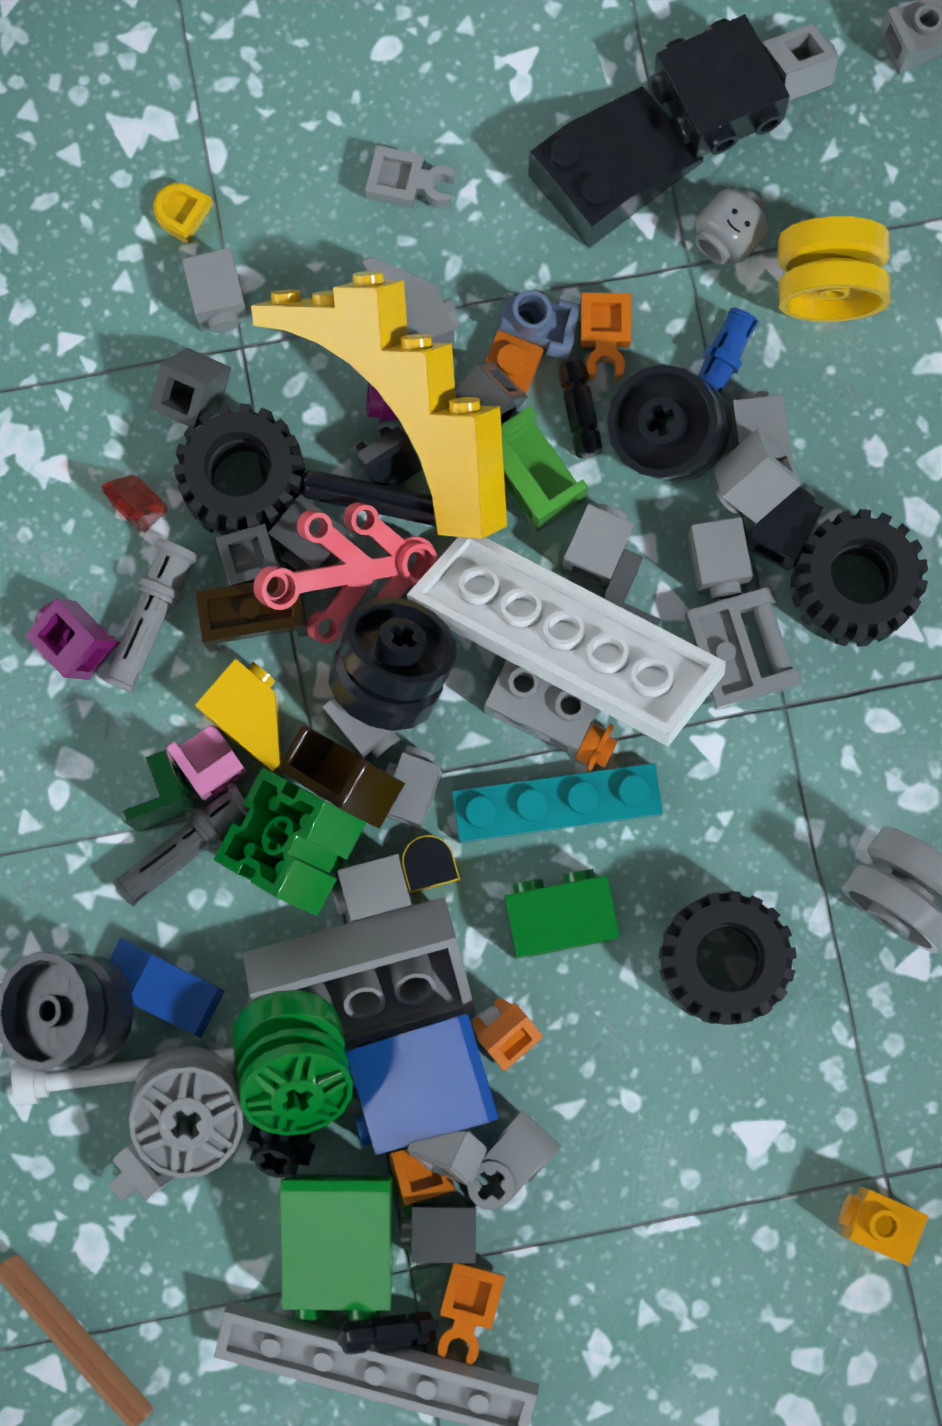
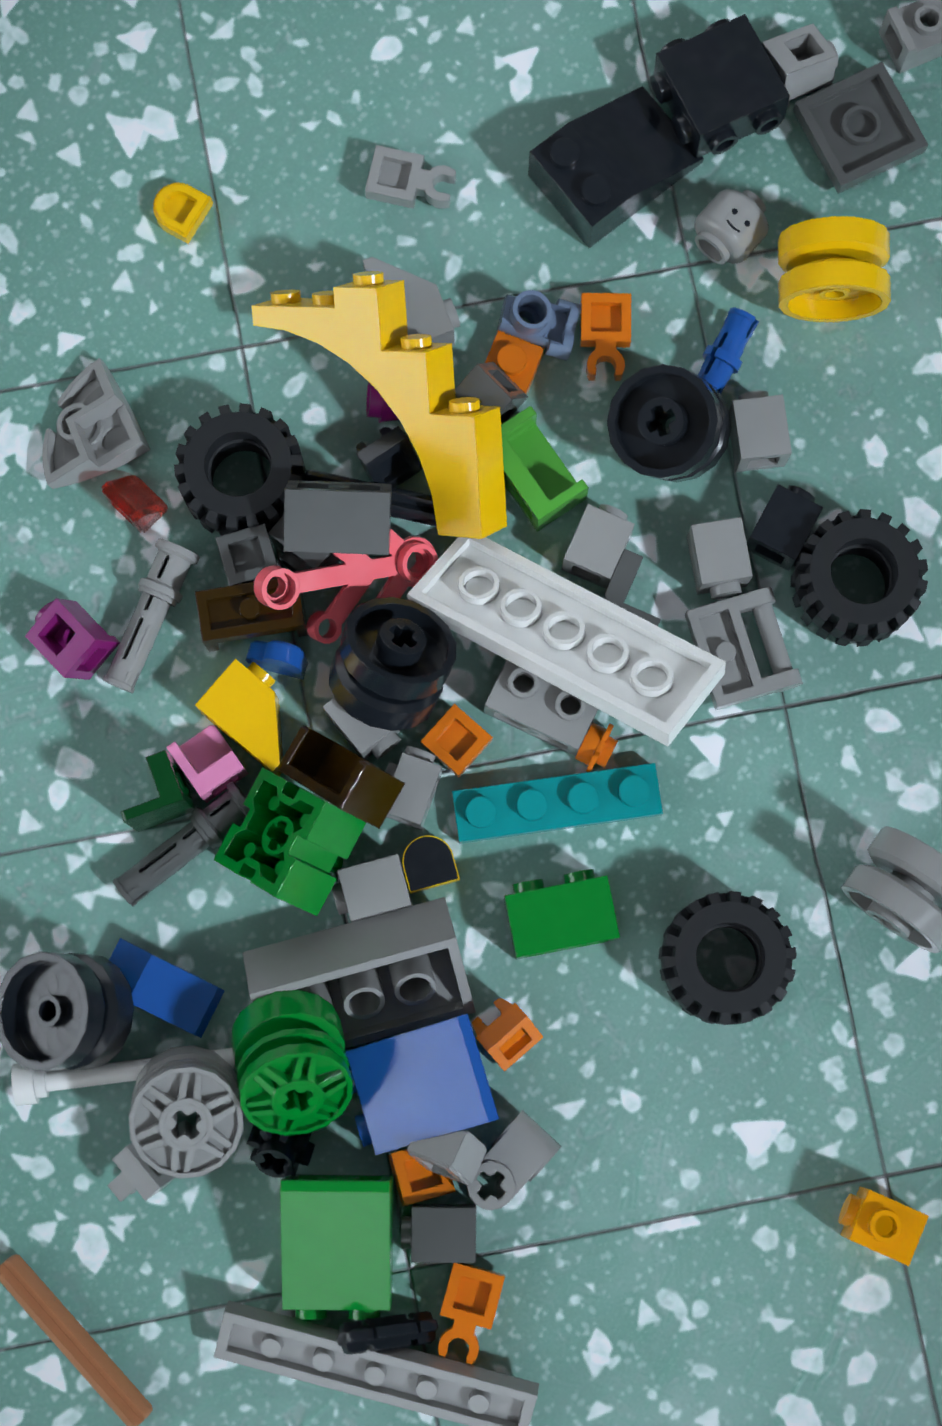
(93, 430): none -> light grey brick
(189, 387): dark grey brick -> none
(215, 290): light grey brick -> none
(278, 657): none -> blue tile
(337, 517): none -> dark grey panel
(456, 740): none -> orange plate
(580, 409): black axle -> none
(756, 476): light grey brick -> none
(860, 127): none -> dark grey plate

